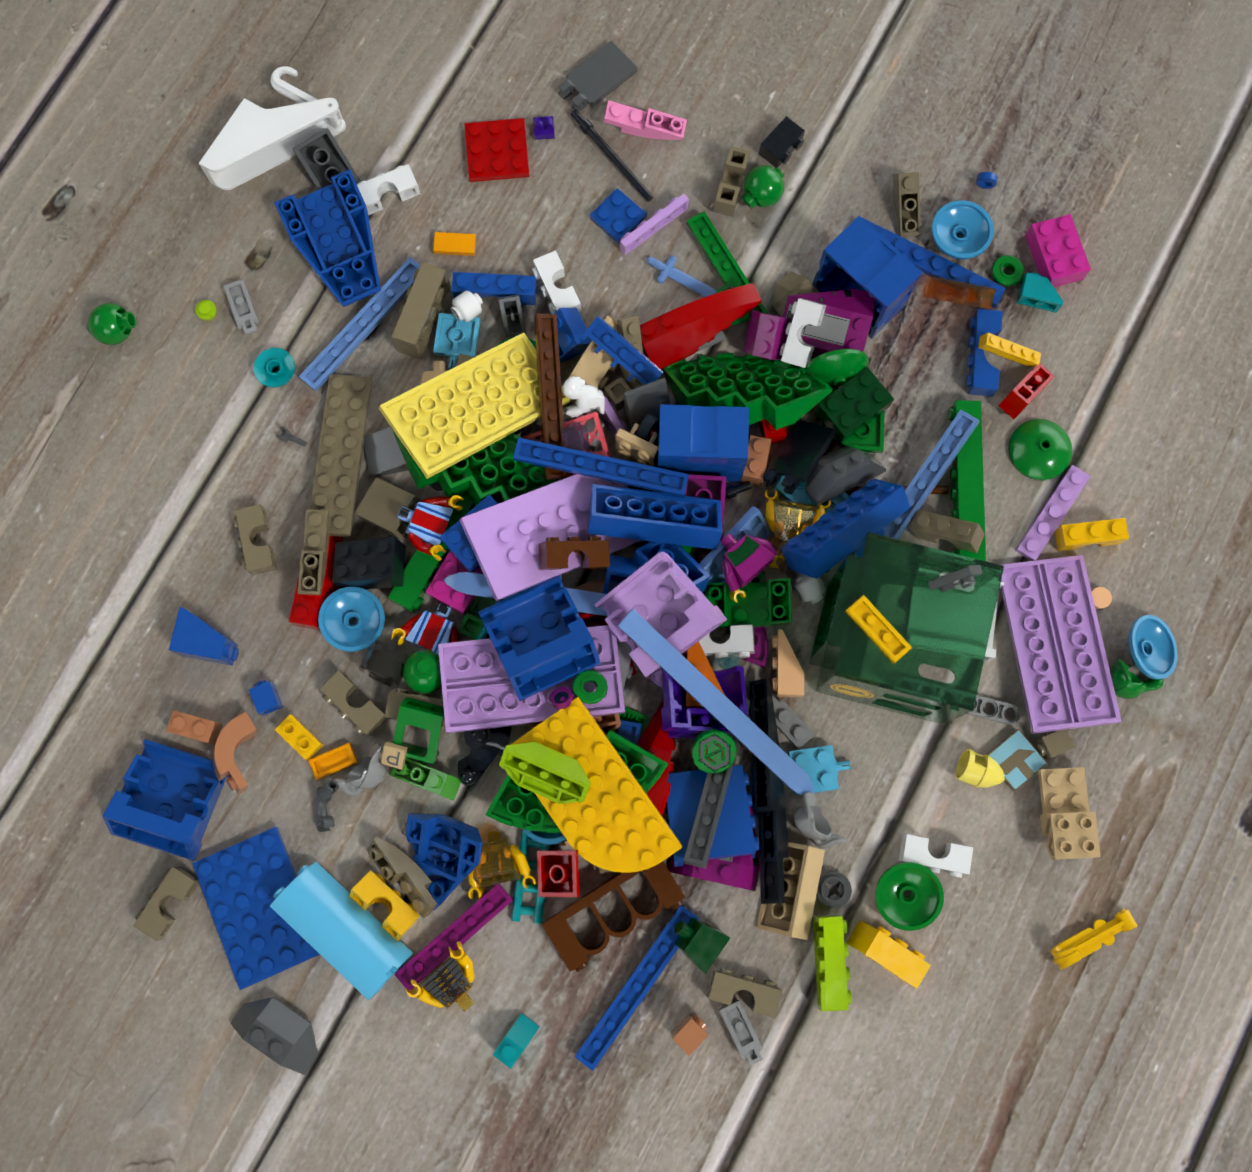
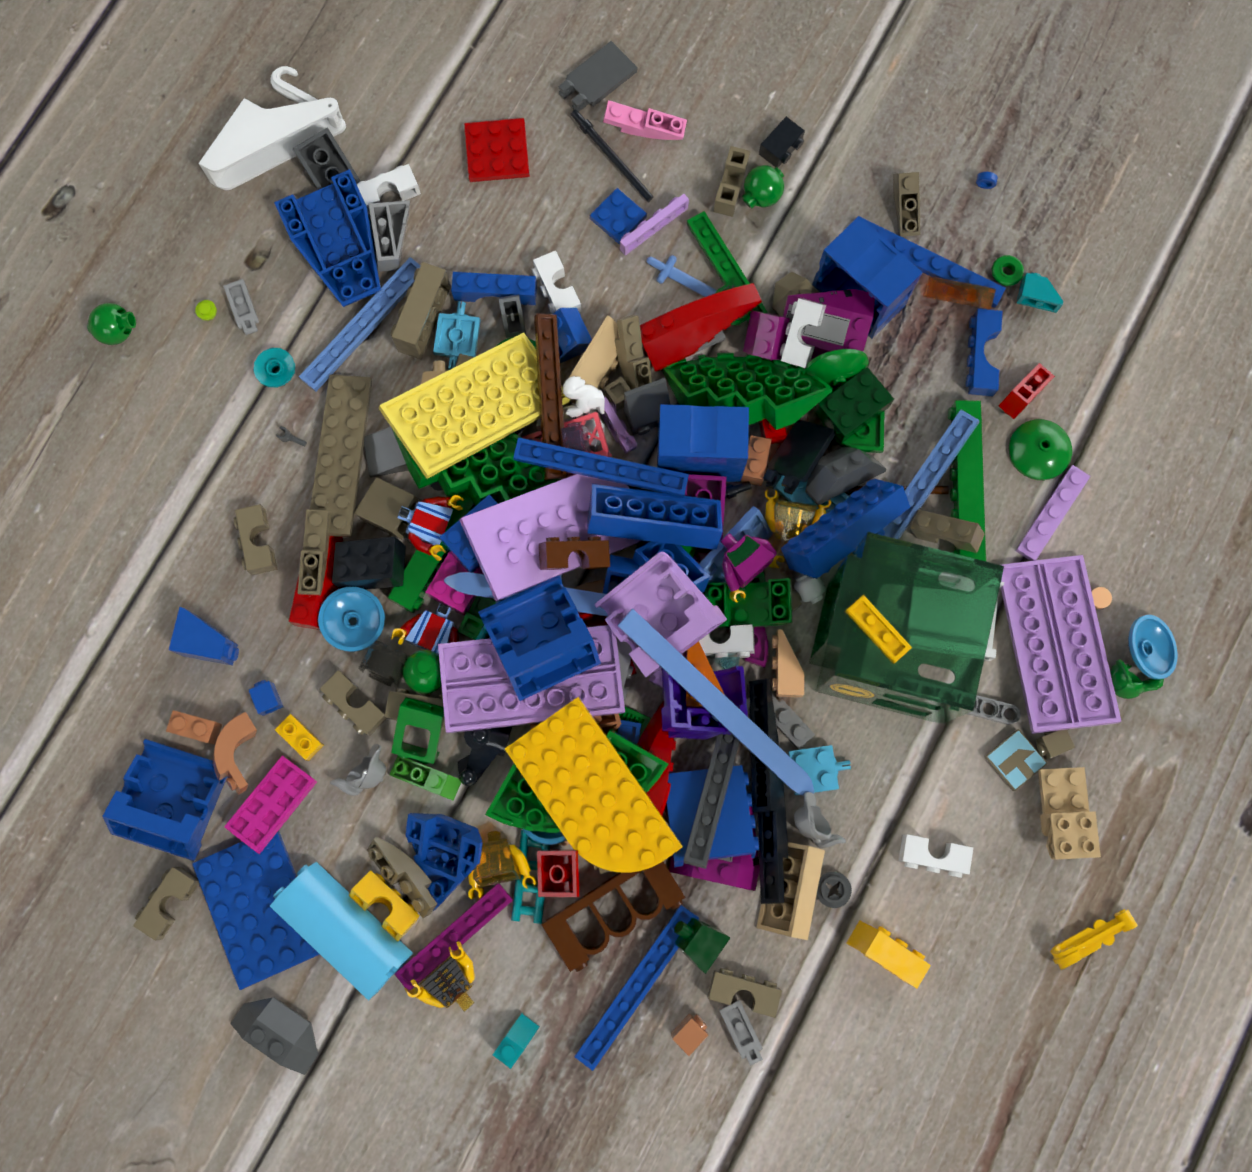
(270, 804): none -> dark pink plate
(322, 797): dark grey piece -> none
(333, 761): light orange tile -> none
(388, 230): none -> light grey wedge
(394, 755): tan tile -> none
(454, 244): light orange tile -> none
(466, 306): white head -> none
(543, 128): dark purple tile -> none
(545, 772): lime wedge -> none
(562, 697): magenta tile -> none
(593, 677): green piece -> none
(622, 352): blue hinge -> none
(639, 443): tan plate -> none
(713, 751): green tile -> none
(831, 963): lime wedge -> none
(920, 906): green dish -> none
(963, 576): dark grey hinge -> none
(964, 219): dark azure dish -> none
(978, 770): light yellow helmet -> none
(1009, 350): yellow piece -> none
(1058, 250): dark pink brick -> none
(1088, 533): yellow arch -> none

